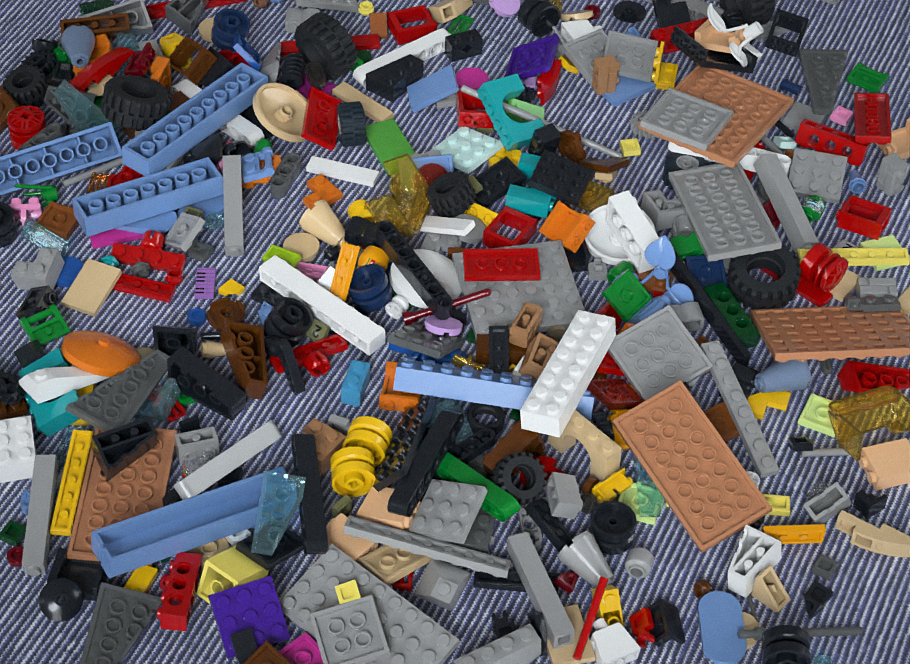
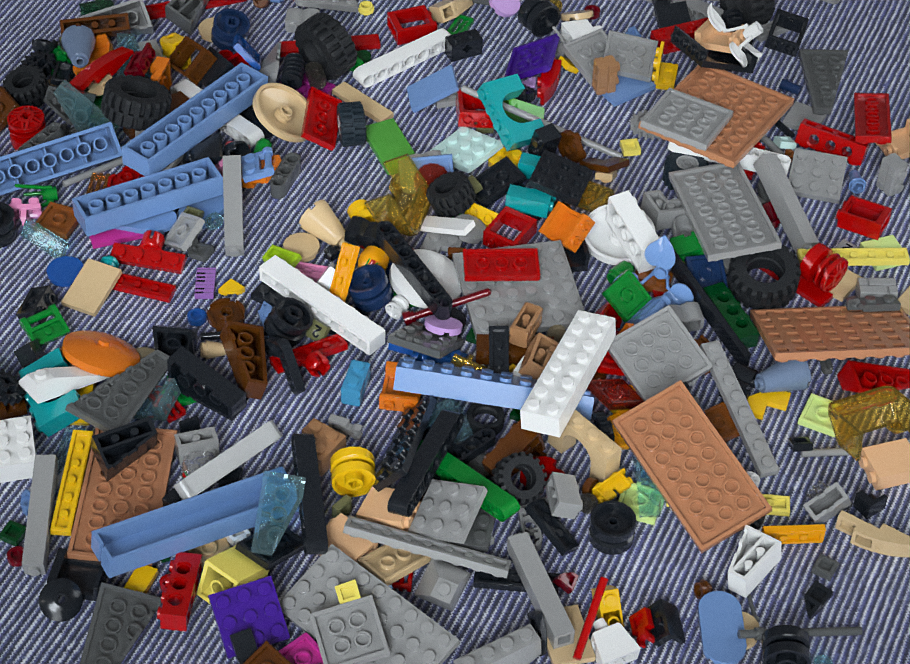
(39, 273): light grey brick -> none
(140, 269): dark grey plate -> none
(174, 277): red plate -> none
(323, 190): orange plate -> none
(342, 171): white tile -> none
(369, 434): yellow wheel -> none
(378, 24): dark orange slope -> none
(394, 78): black wedge -> none
(471, 77): dark pink tile -> none
(501, 626): black plate -> none
(586, 559): light grey cone -> none
(597, 270): light grey tile -> none
(629, 11): black dish -> none
(639, 562): light grey head -> none
(770, 590): tan slope -> none
(813, 207): head -> none
(842, 115): bright pink plate -> none
(867, 78): green plate -> none

